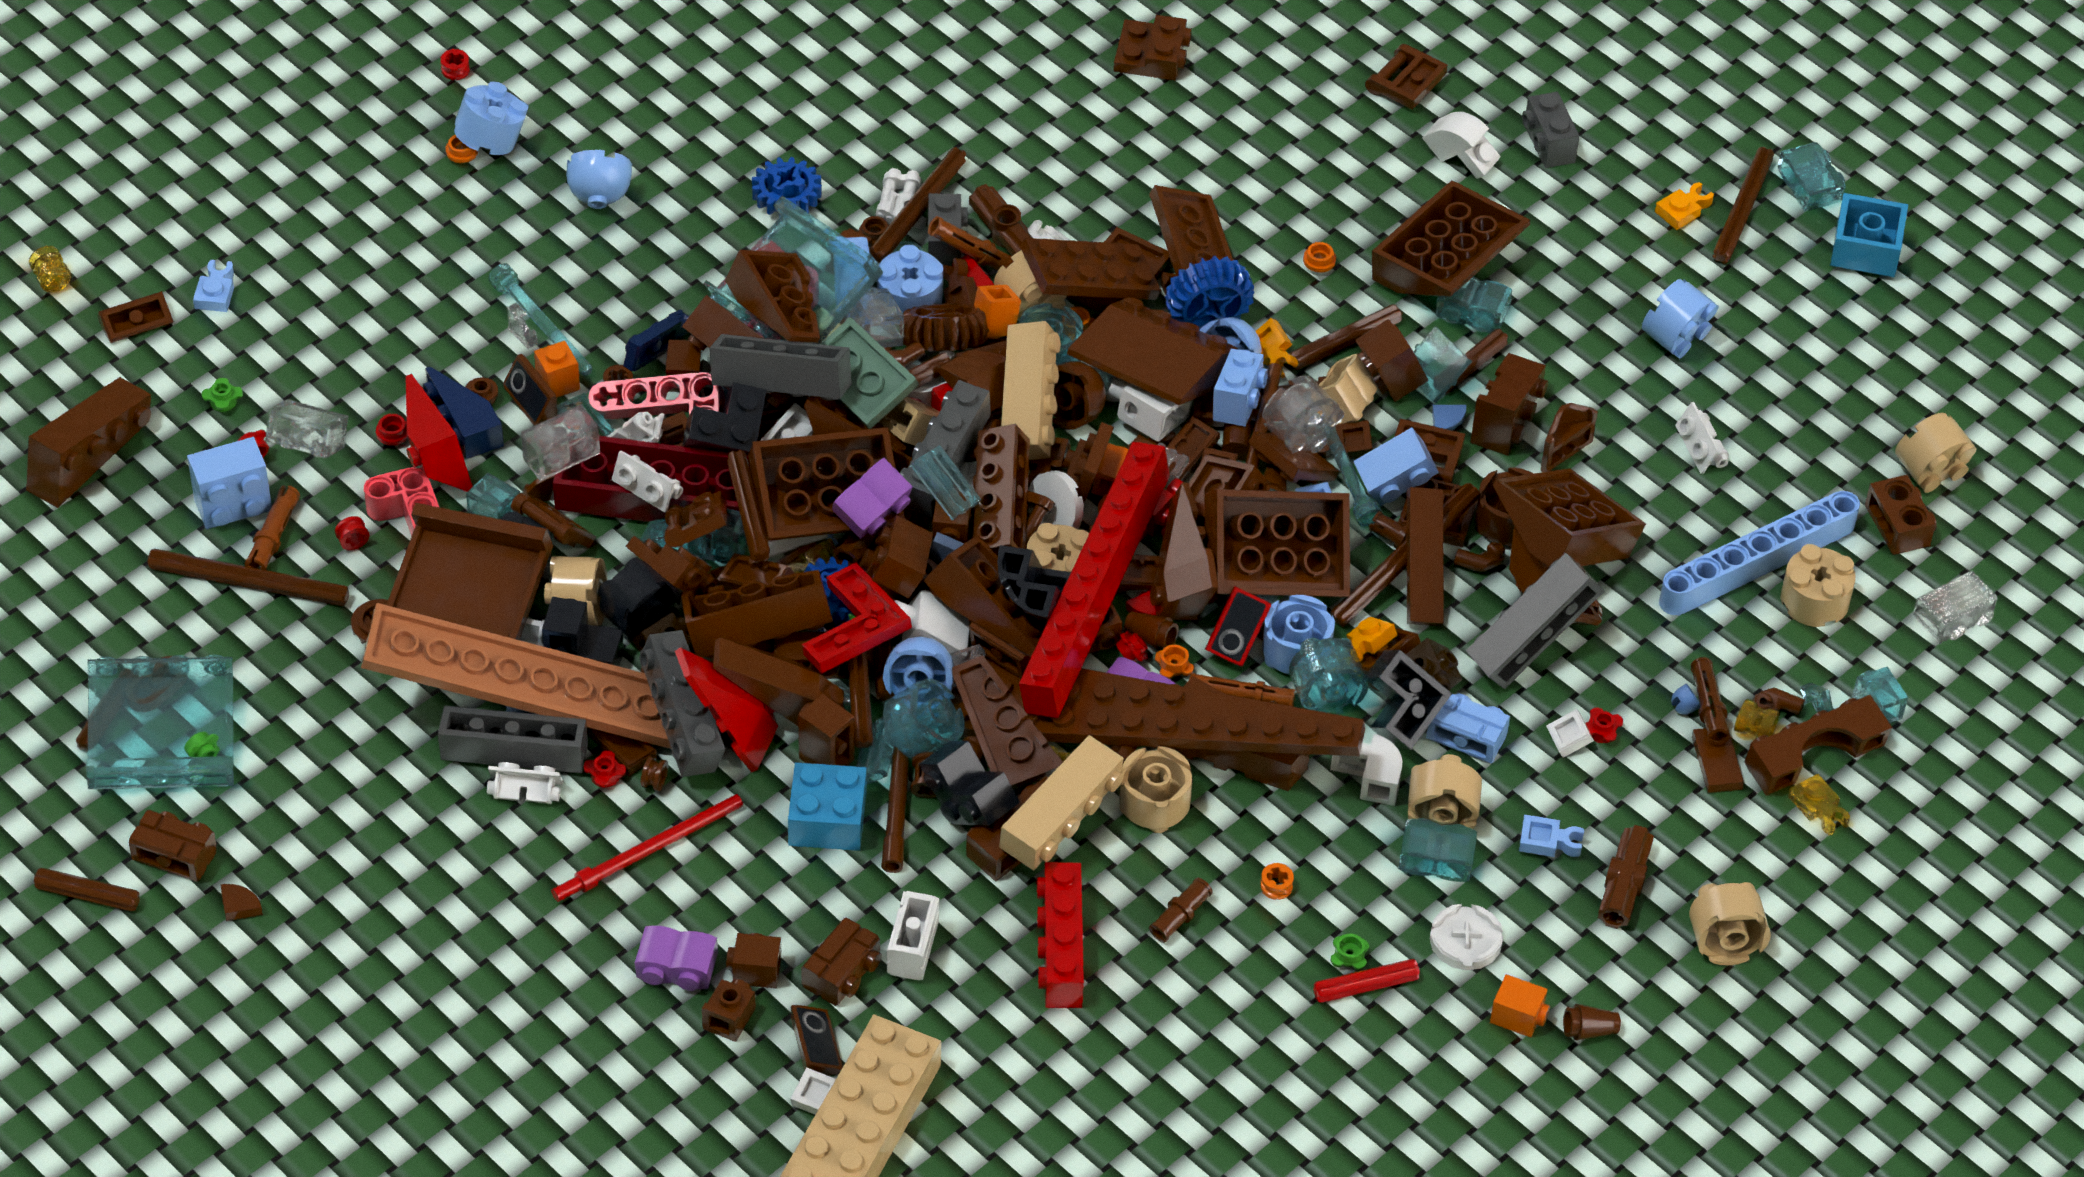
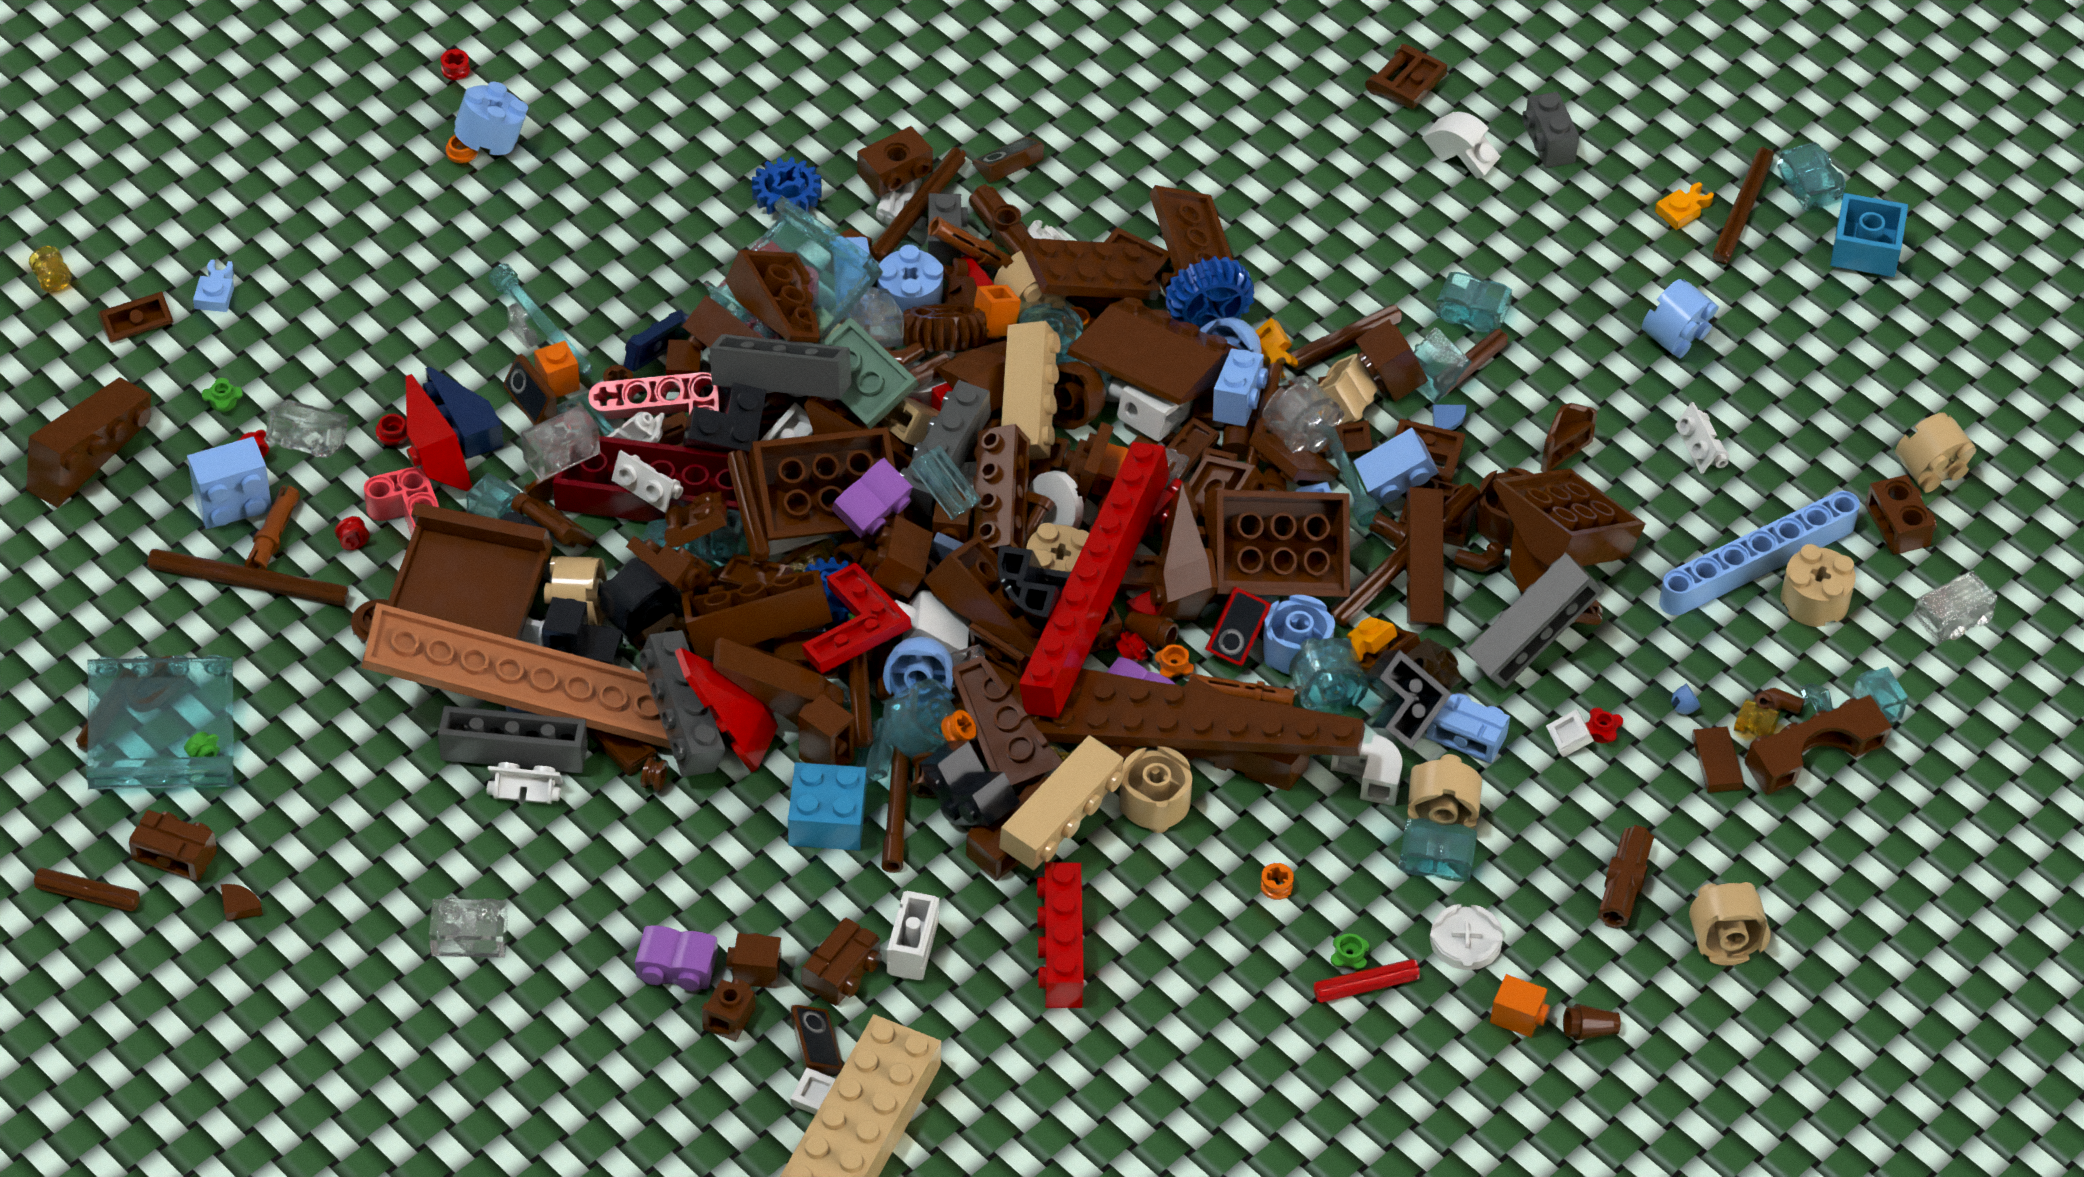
(468, 928): none -> clear brick
(485, 388): reddish brown plate -> none
(588, 878): red bar -> none
(598, 178): light blue cylinder -> none
(605, 777): red plate -> none
(873, 227): reddish brown plate -> none
(895, 161): none -> reddish brown brick
(958, 726): none -> orange bush
(1009, 159): none -> reddish brown slope
(1153, 47): reddish brown plate -> none
(1180, 910): reddish brown pin -> none
(1319, 257): orange plate -> none
(1445, 242): reddish brown slope -> none
(1509, 403): reddish brown wedge -> none
(1543, 837): light blue plate -> none
(1716, 726): reddish brown pin -> none
(1819, 800): clear yellow plate -> none

